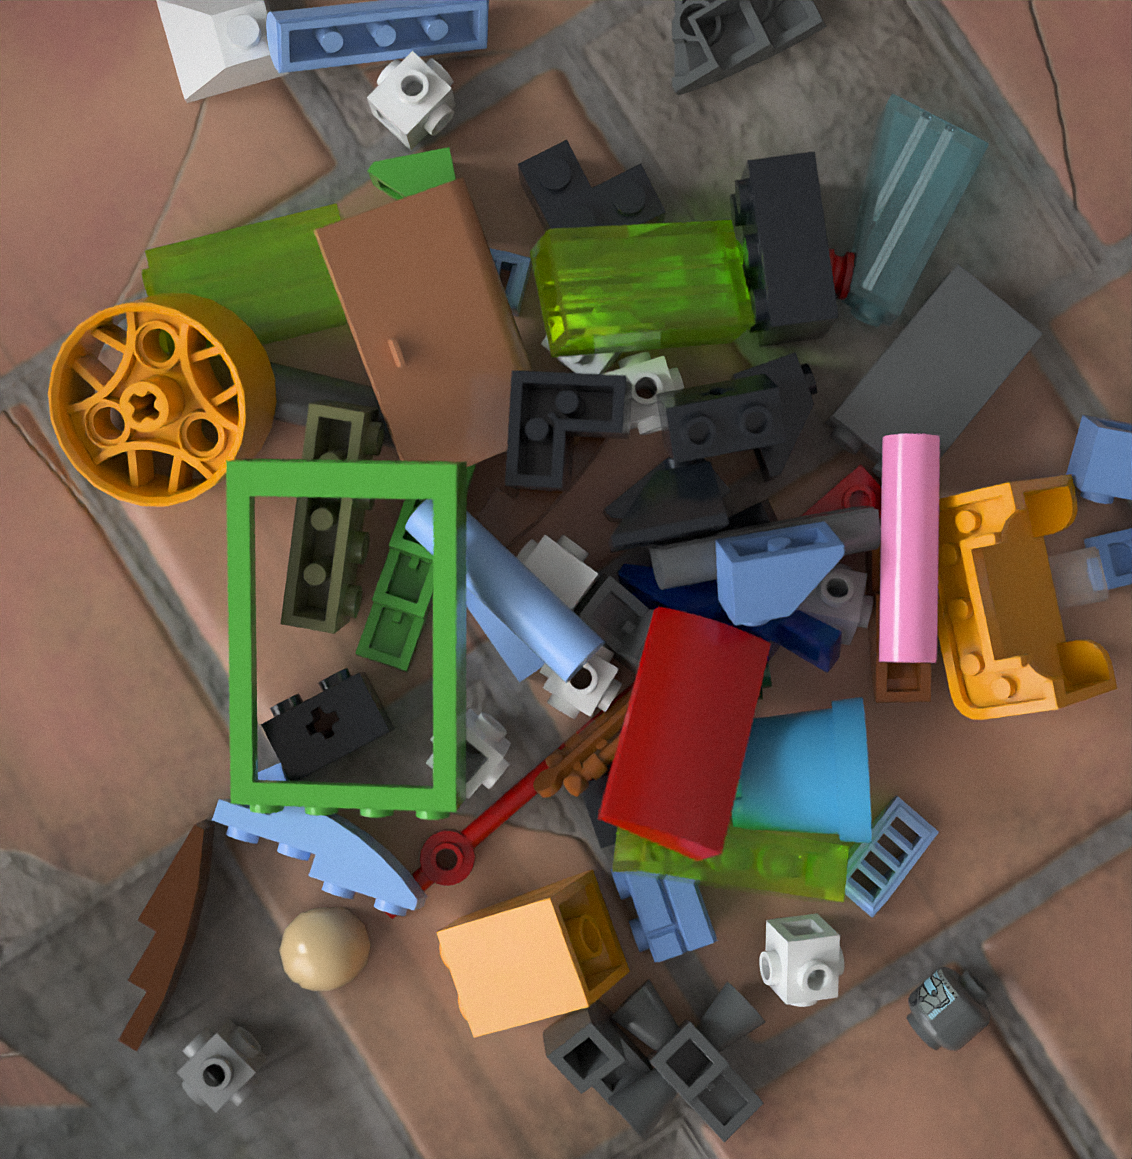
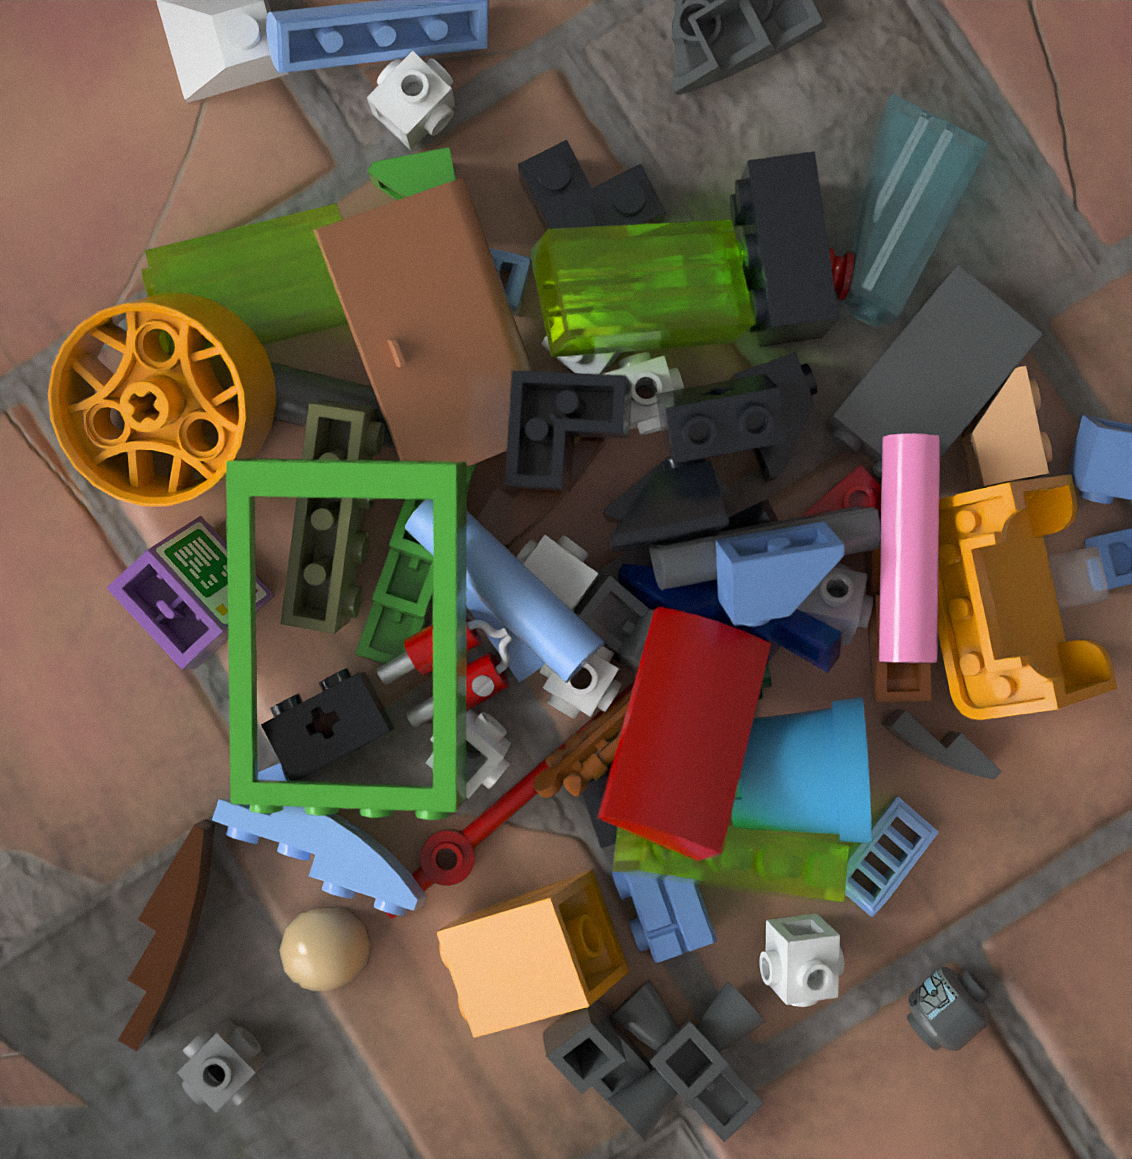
(182, 593): none -> medium lavender slope
(483, 676): none -> piece
(951, 751): none -> dark grey slope
(1006, 437): none -> light nougat slope

